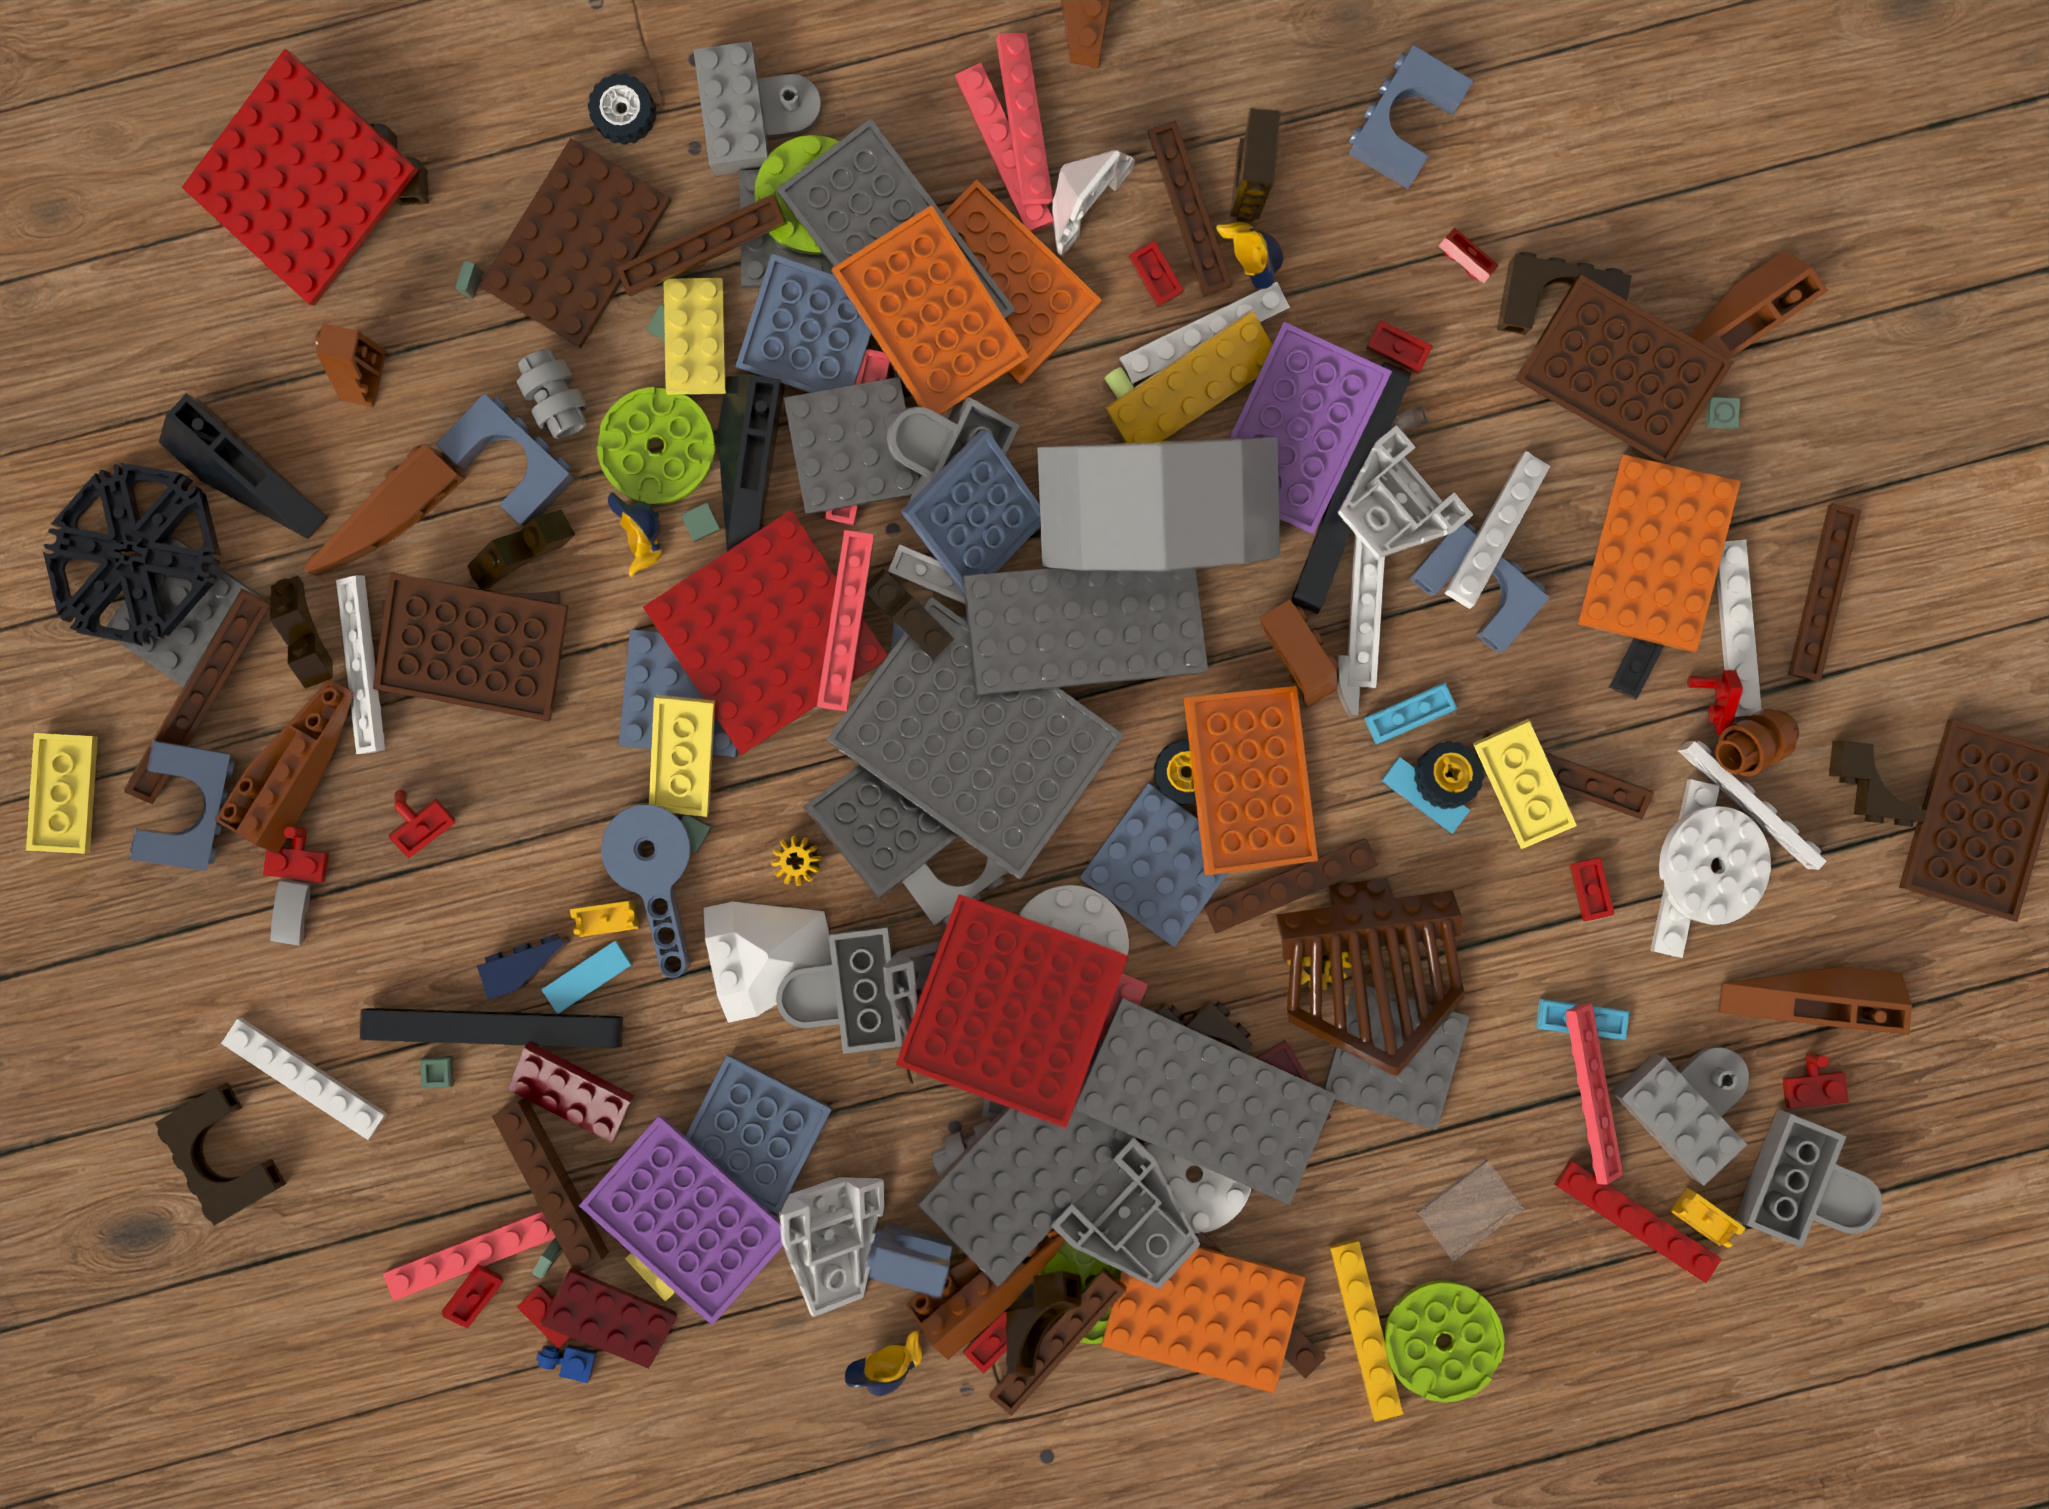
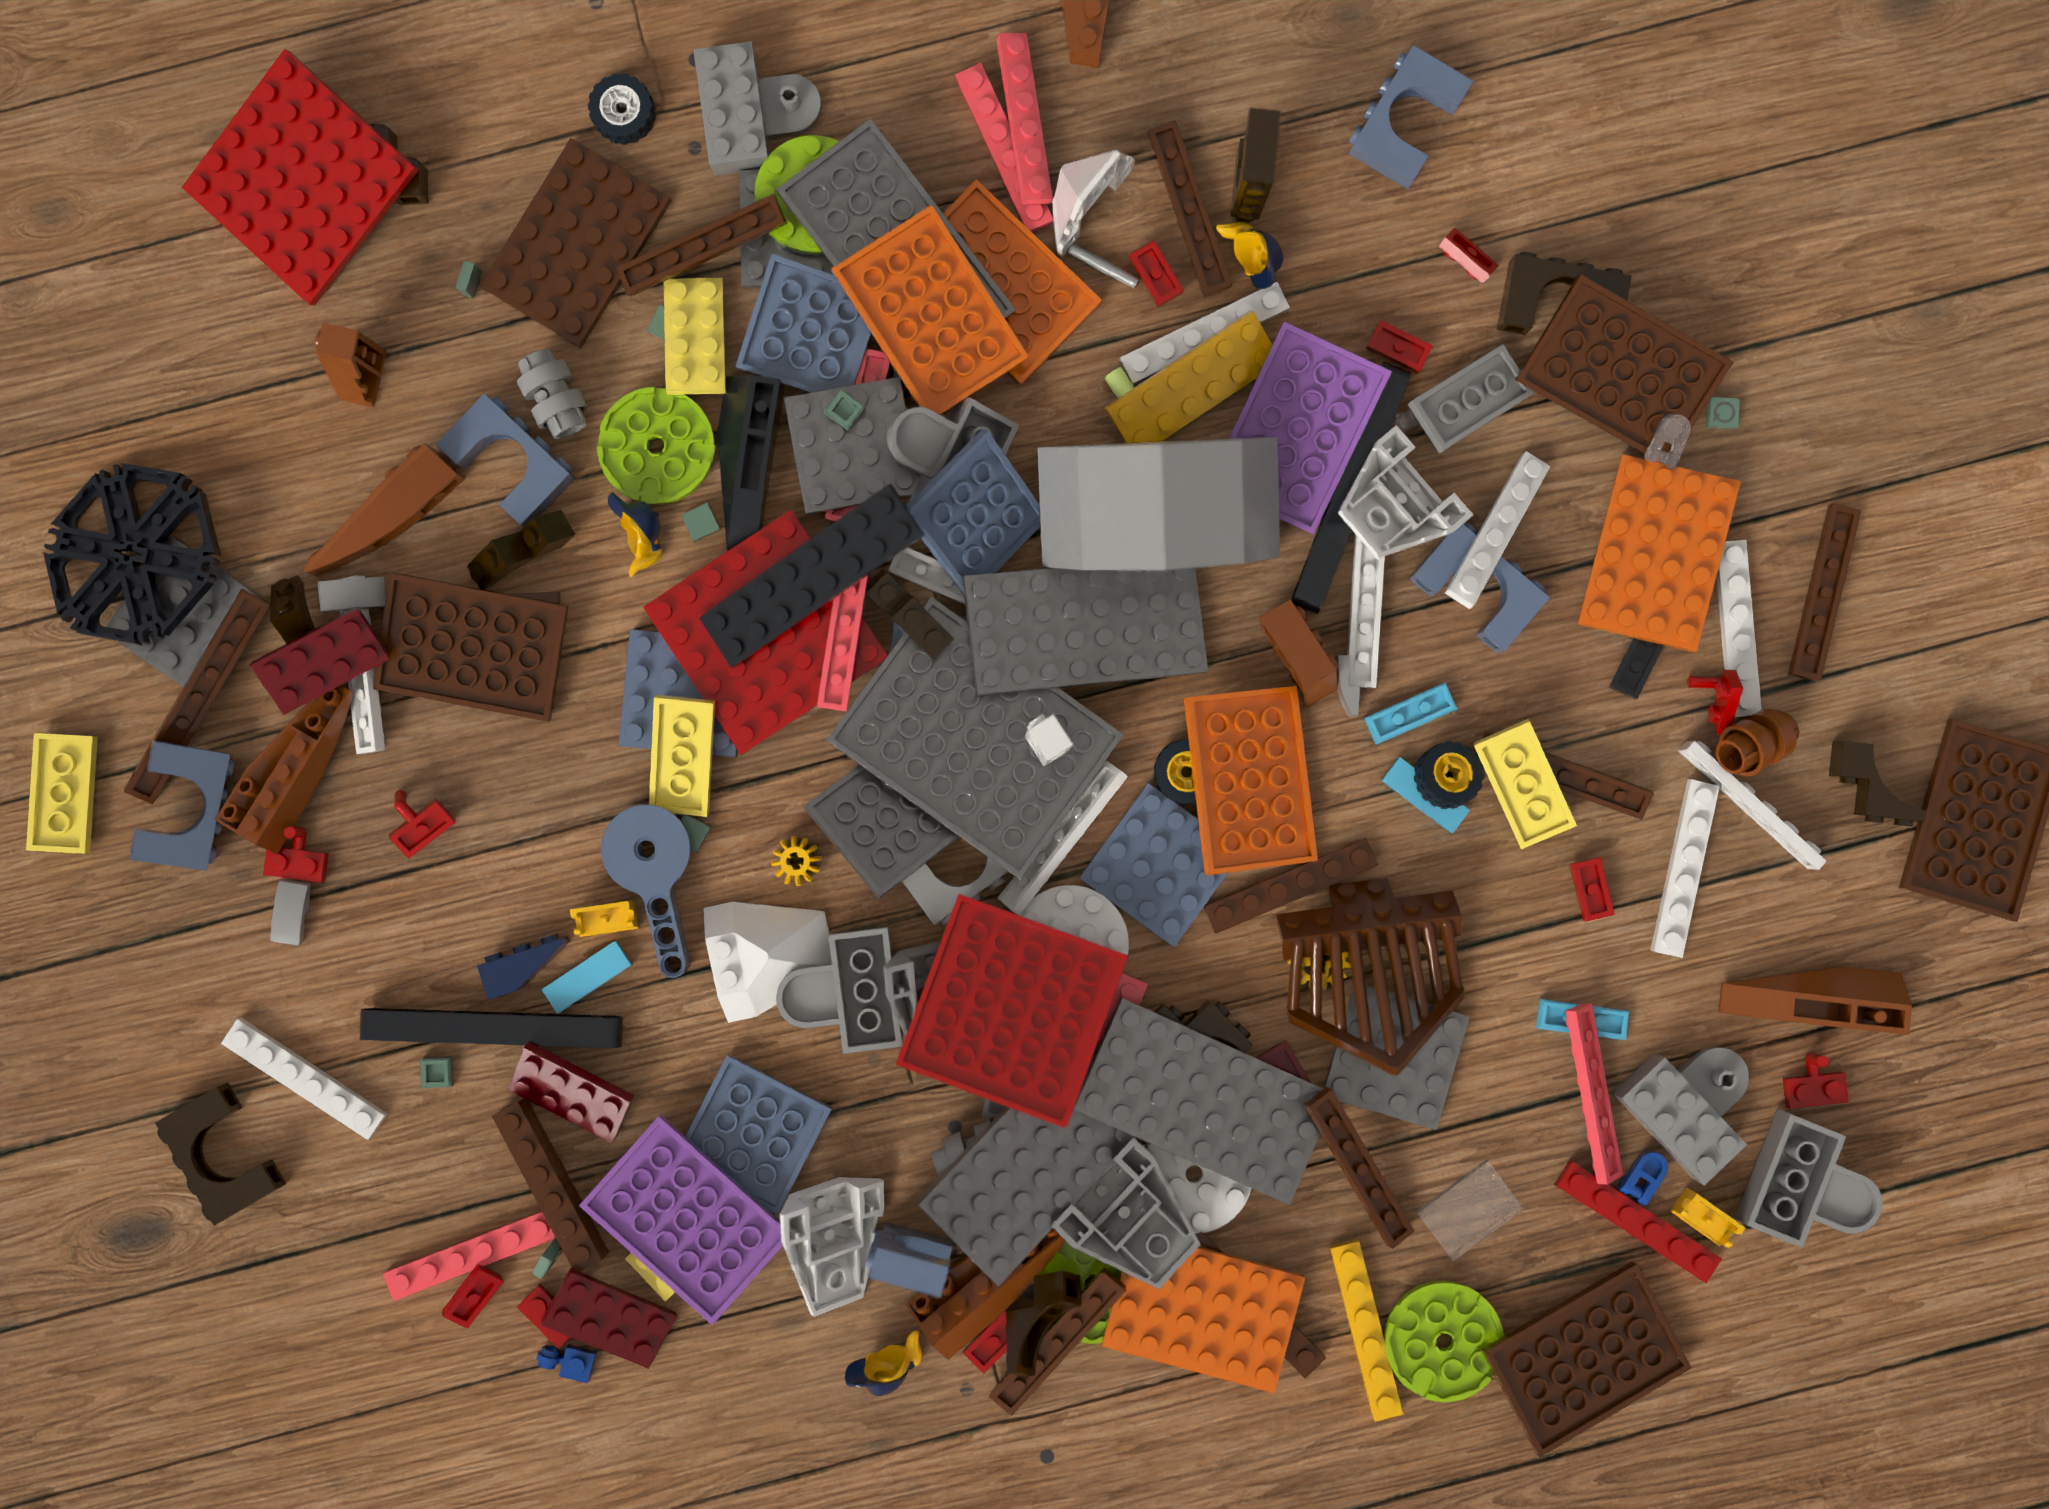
(234, 467): black wedge -> none
(320, 660): none -> dark red plate
(350, 593): none -> light grey slope
(812, 575): none -> black plate
(844, 409): none -> sand green tile
(1047, 739): none -> white brick
(1084, 811): none -> white plate
(1103, 265): none -> light grey piece
(1359, 1167): none -> reddish brown plate
(1470, 399): none -> light grey plate
(1586, 1359): none -> reddish brown plate
(1651, 1167): none -> blue plate
(1673, 430): none -> clear plate
(1687, 865): white plate -> none
(1759, 304): dark orange wedge -> none

